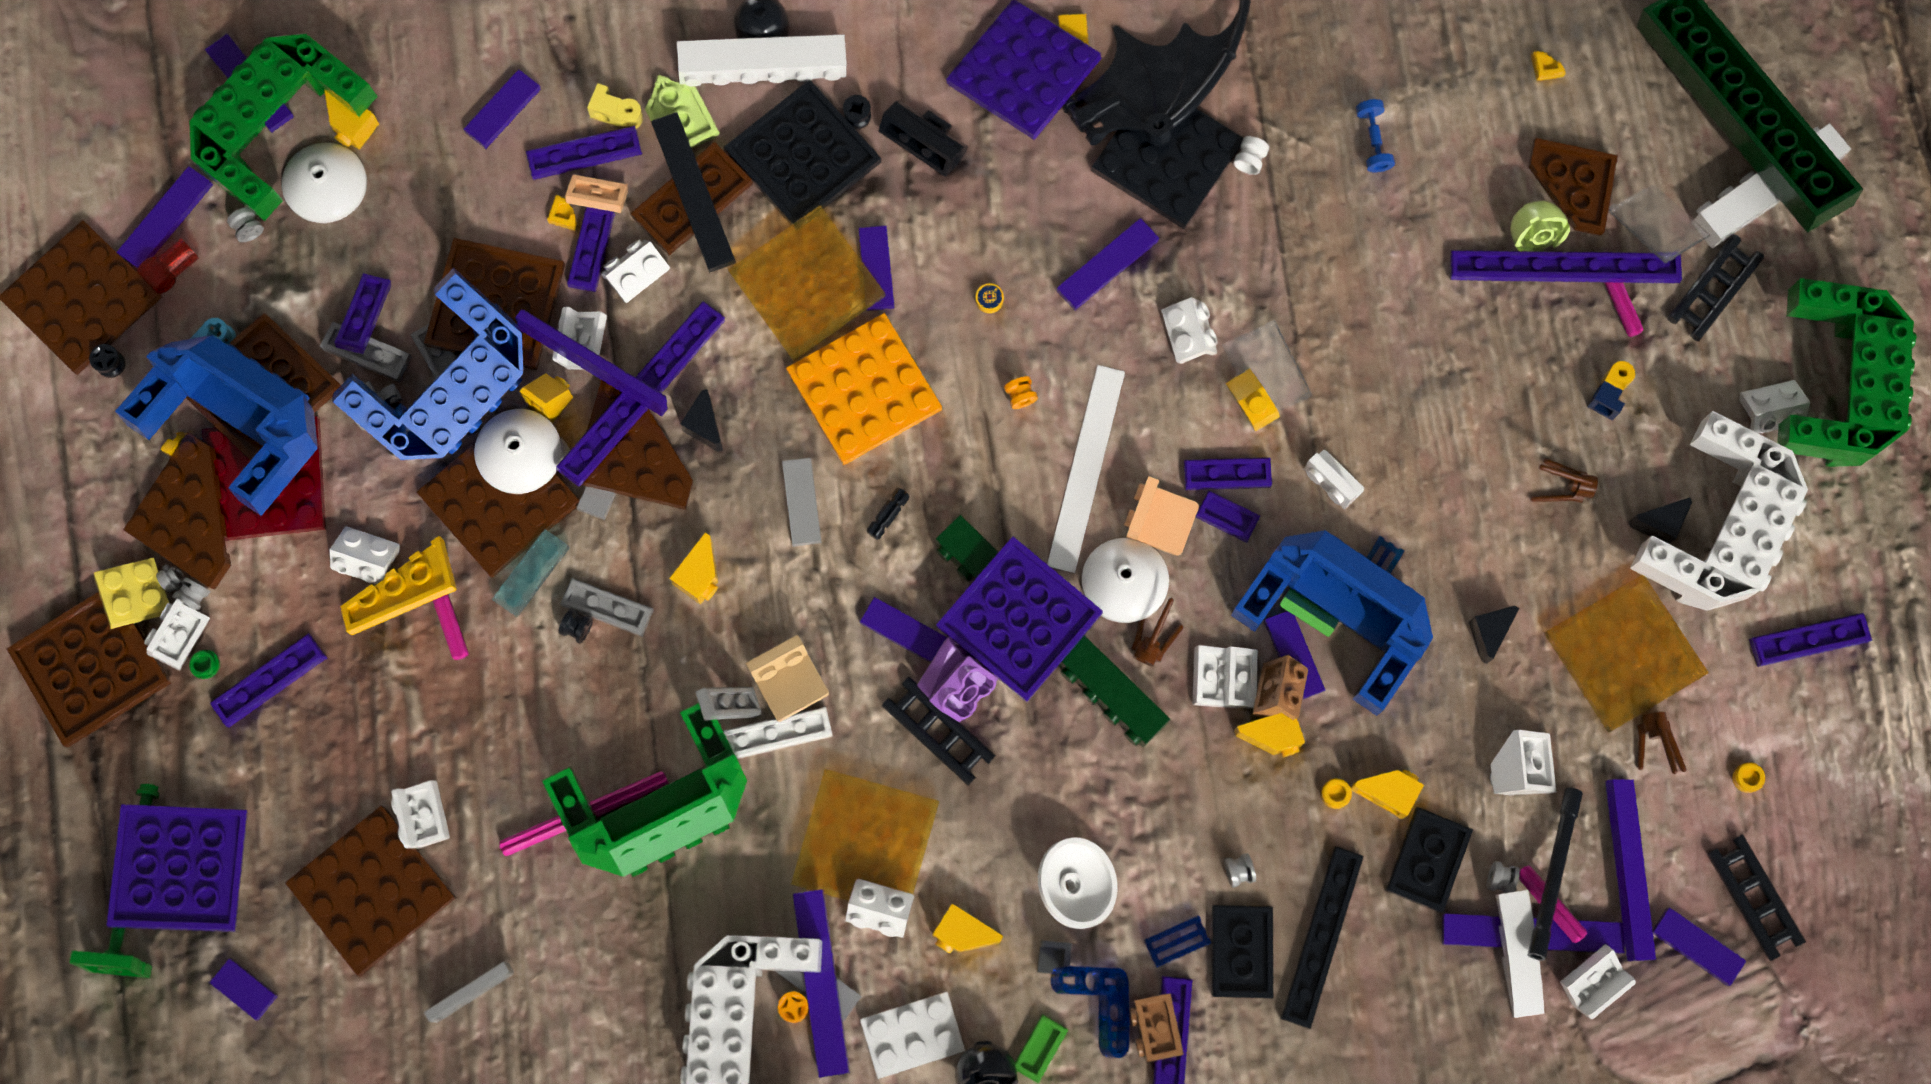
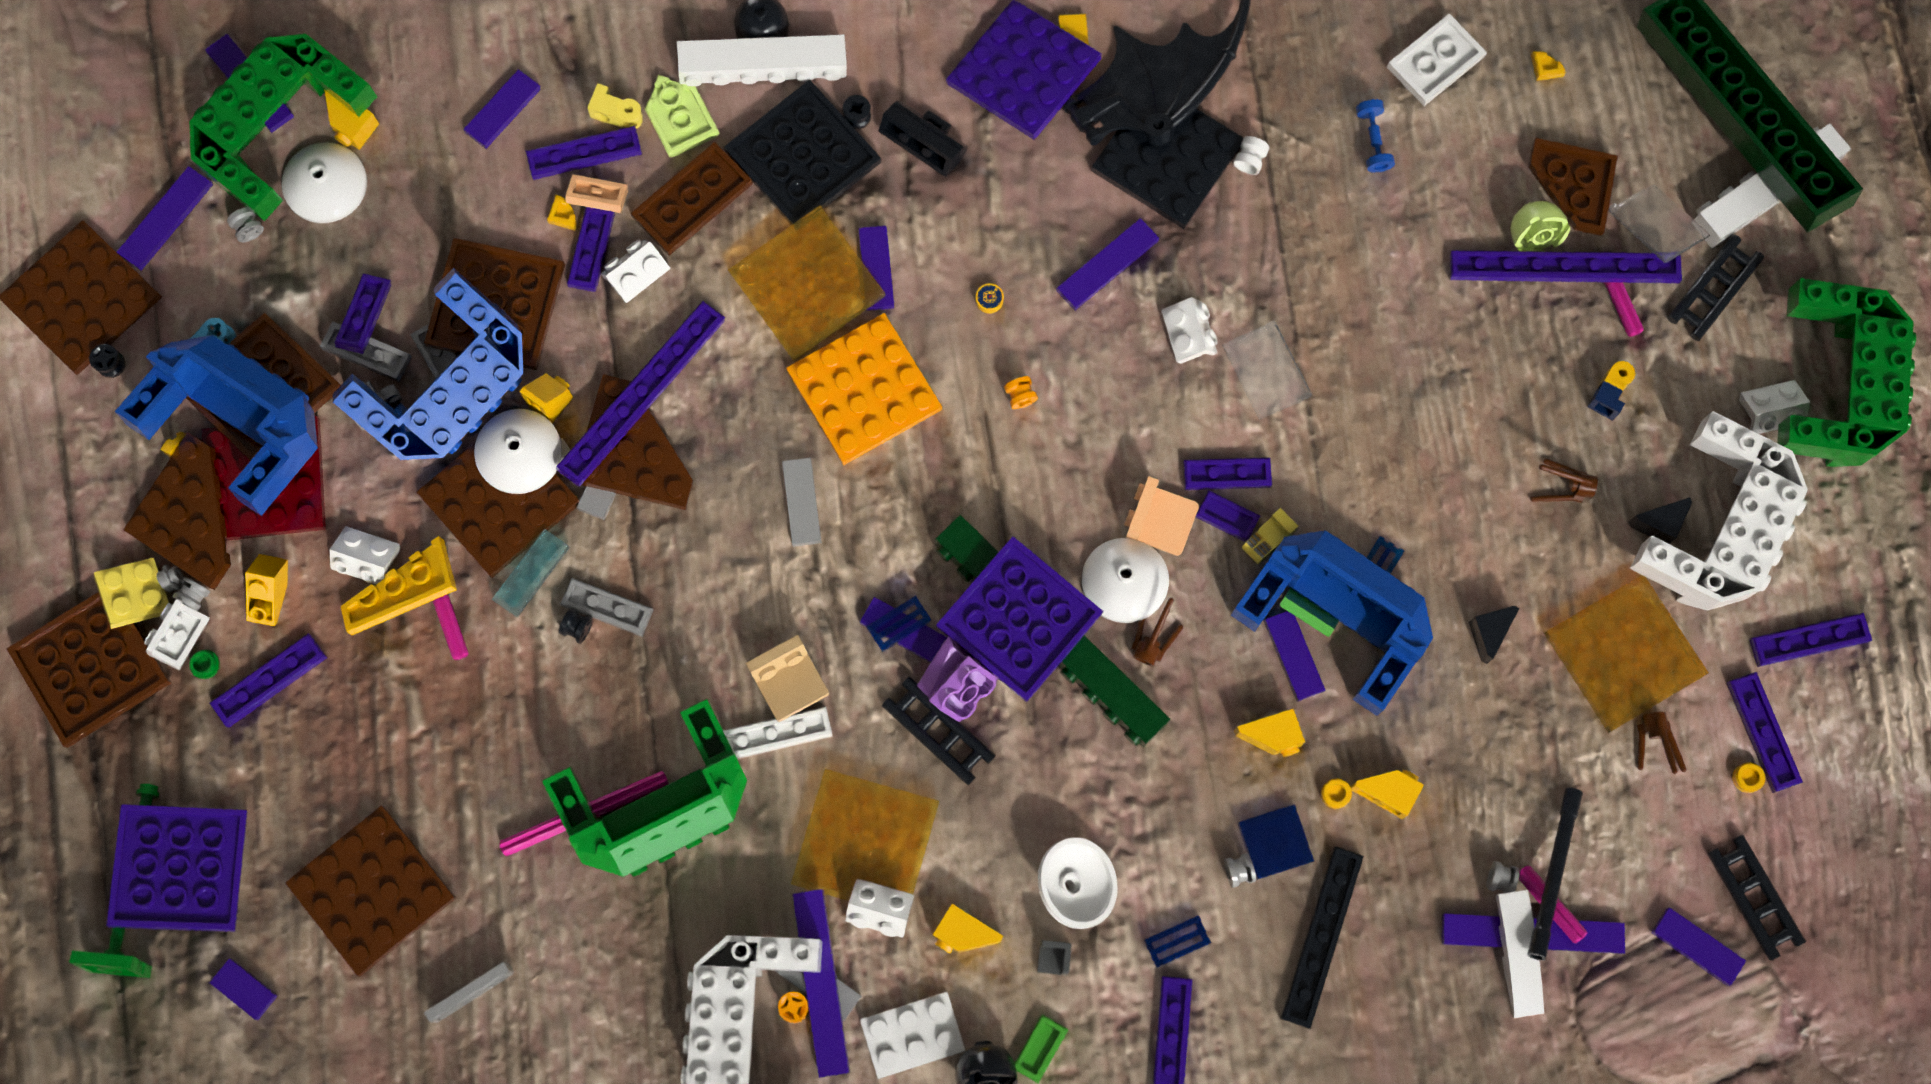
(162, 271): clear red piece -> none
(266, 589): none -> yellow slope
(420, 815): white bracket -> none
(582, 327): white bracket -> none
(592, 362): dark purple tile -> none
(693, 192): black tile -> none
(698, 571): yellow slope -> none
(701, 422): black slope -> none
(728, 703): light grey tile -> none
(883, 646): none -> clear blue tile
(888, 513): black axle -> none
(1086, 469): white sticker -> none
(1107, 997): clear blue beam -> none
(1156, 1028): medium nougat bracket -> none
(1225, 677): white slope -> none
(1242, 951): black tile -> none
(1253, 399): yellow slope -> none
(1270, 536): none -> light yellow leg
(1275, 841): none -> clear blue tile
(1280, 688): medium nougat bracket -> none
(1333, 478): white bracket -> none
(1429, 860): black tile -> none
(1436, 59): none -> white plate
(1524, 765): white slope -> none
(1597, 982): white bracket -> none
(1630, 870): dark purple tile -> none
(1764, 732): none -> dark purple tile

